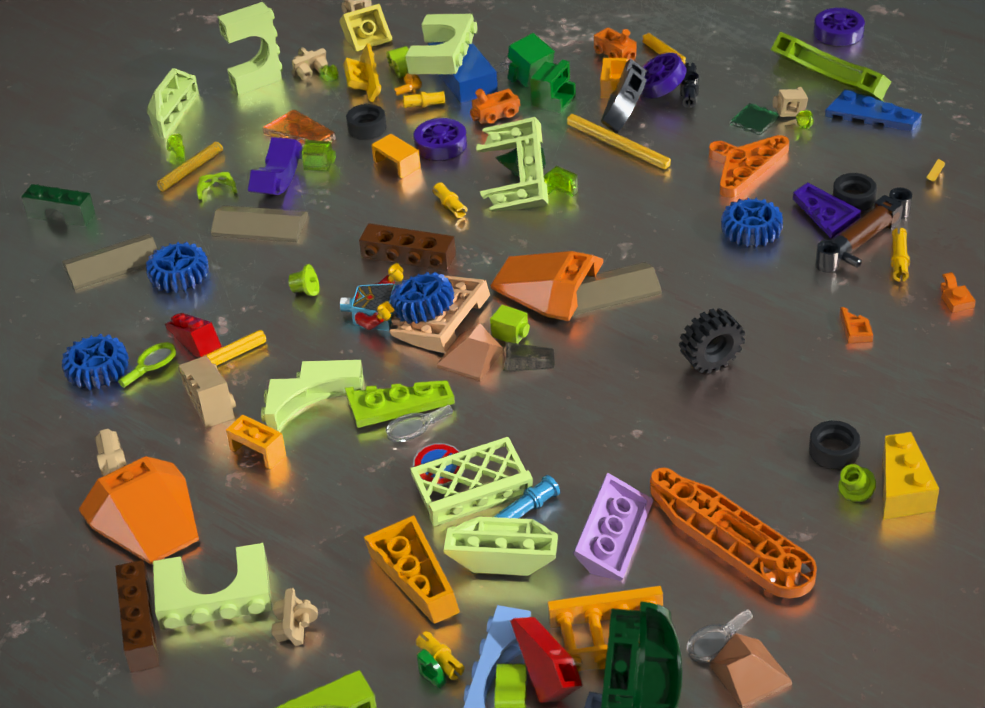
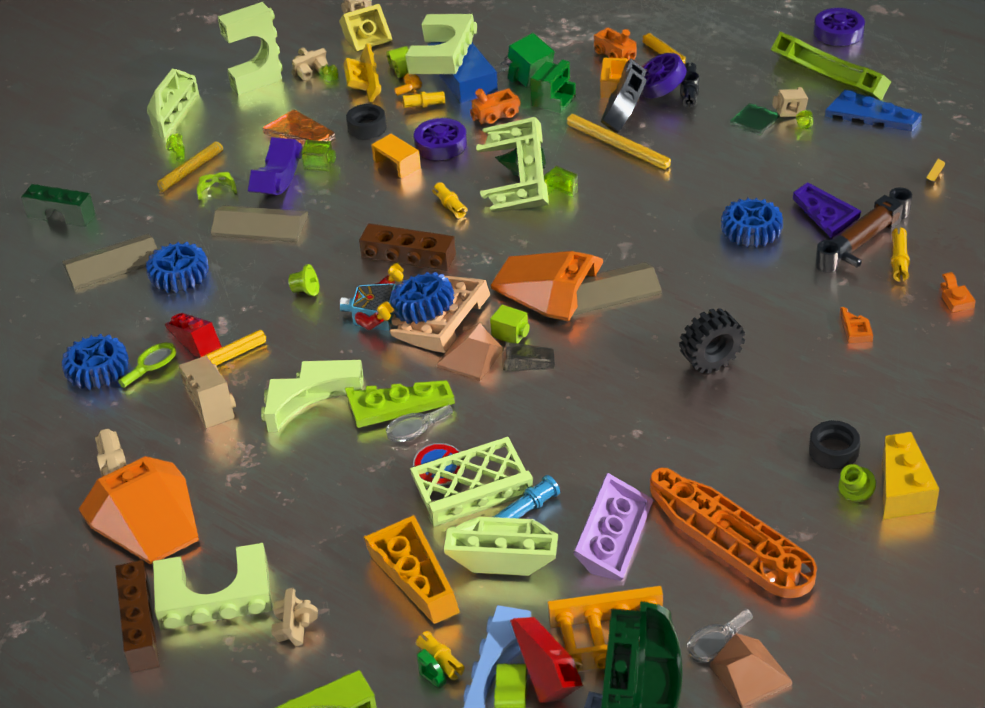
(257, 437): light orange panel -> none
(750, 155): orange beam -> none
(857, 182): black tyre -> none

